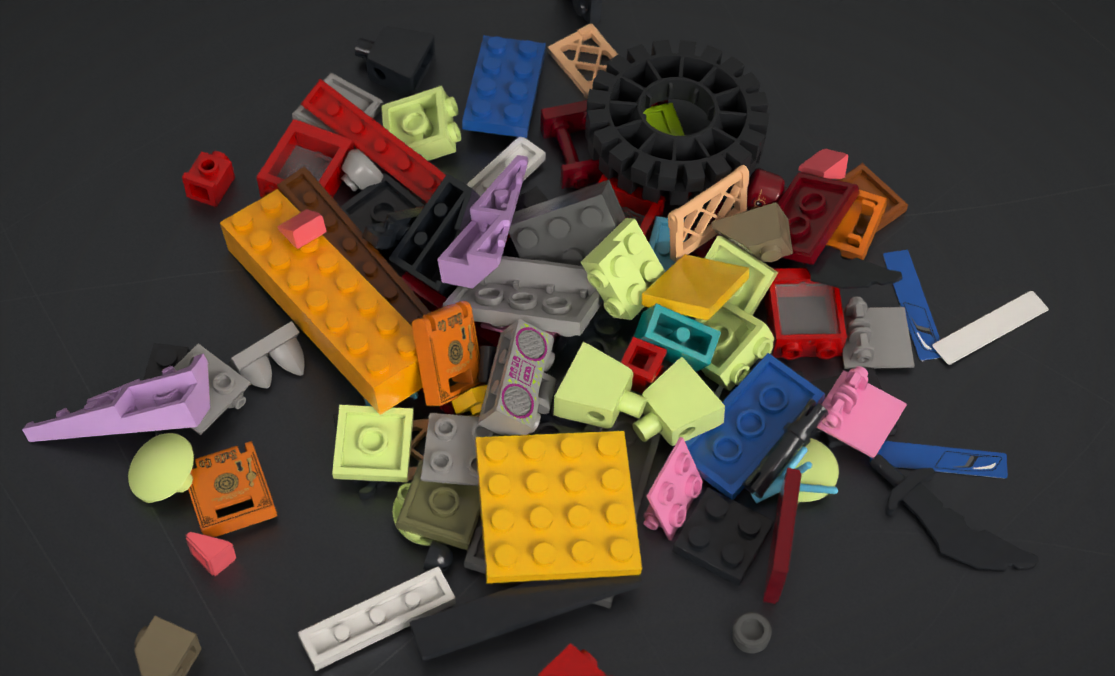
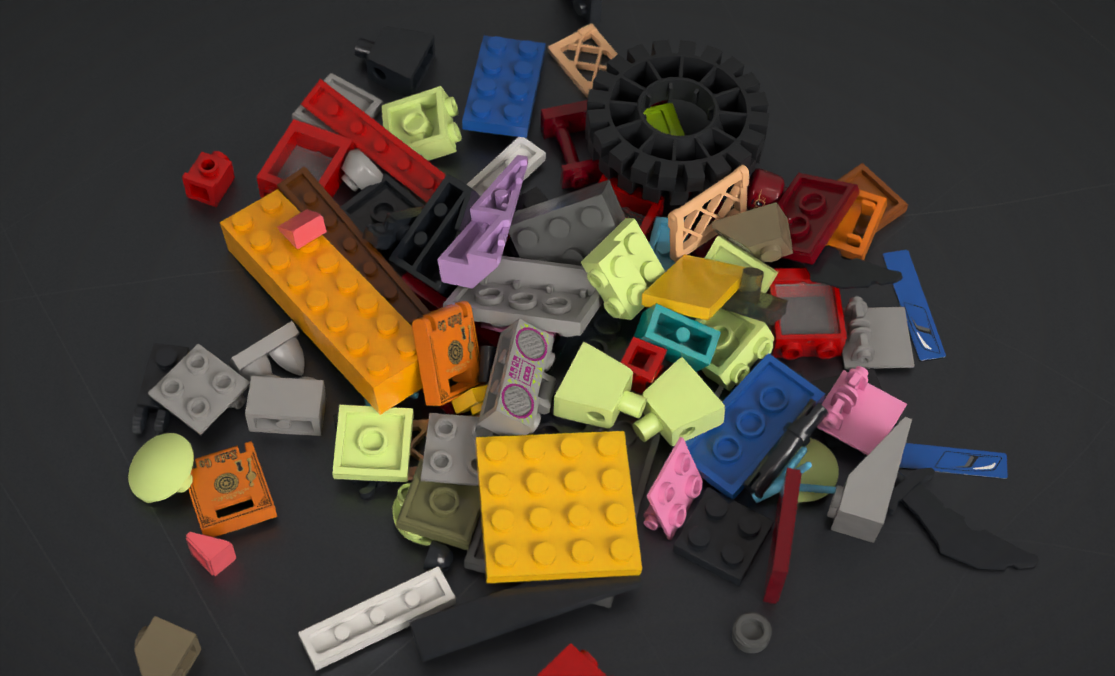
(153, 404): lavender wedge -> none
(286, 405): none -> light grey brick
(752, 302): none -> clear smoke tile
(826, 164): coral slope -> none
(864, 500): none -> light grey slope
(990, 327): white sticker -> none

